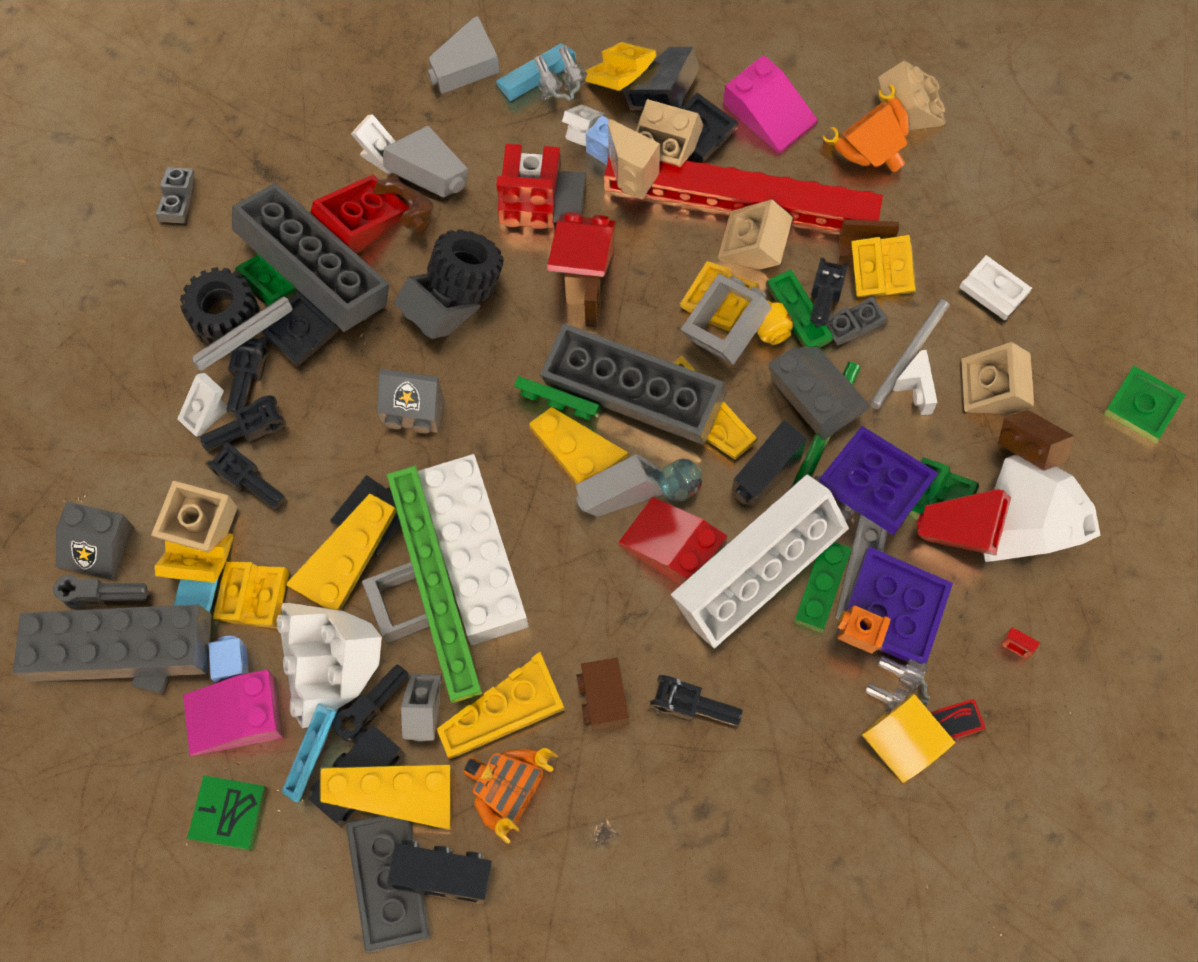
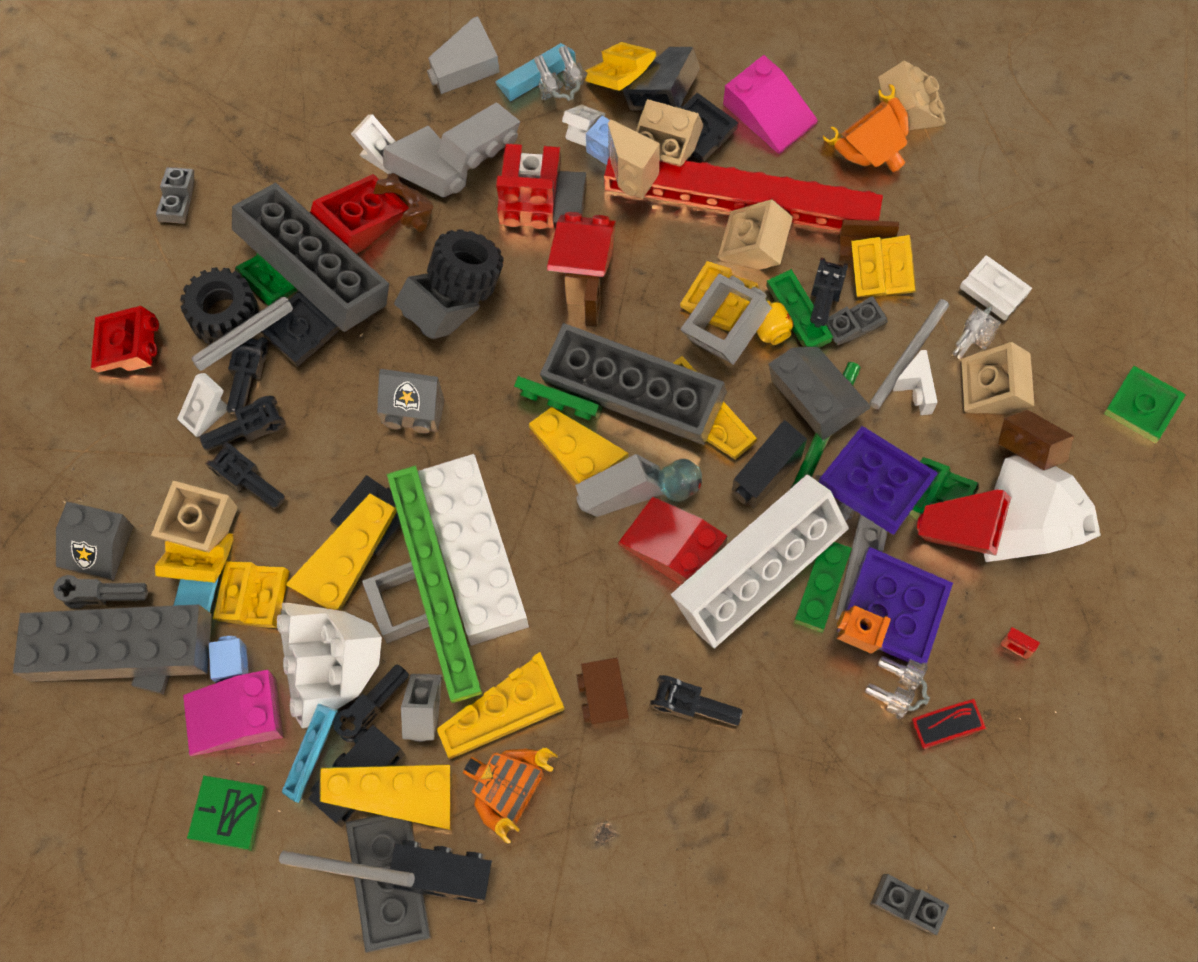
(124, 340): none -> red plate
(347, 868): none -> light grey axle
(478, 138): none -> light grey brick
(908, 738): yellow slope -> none
(910, 904): none -> dark grey slope
(979, 329): none -> clear piece

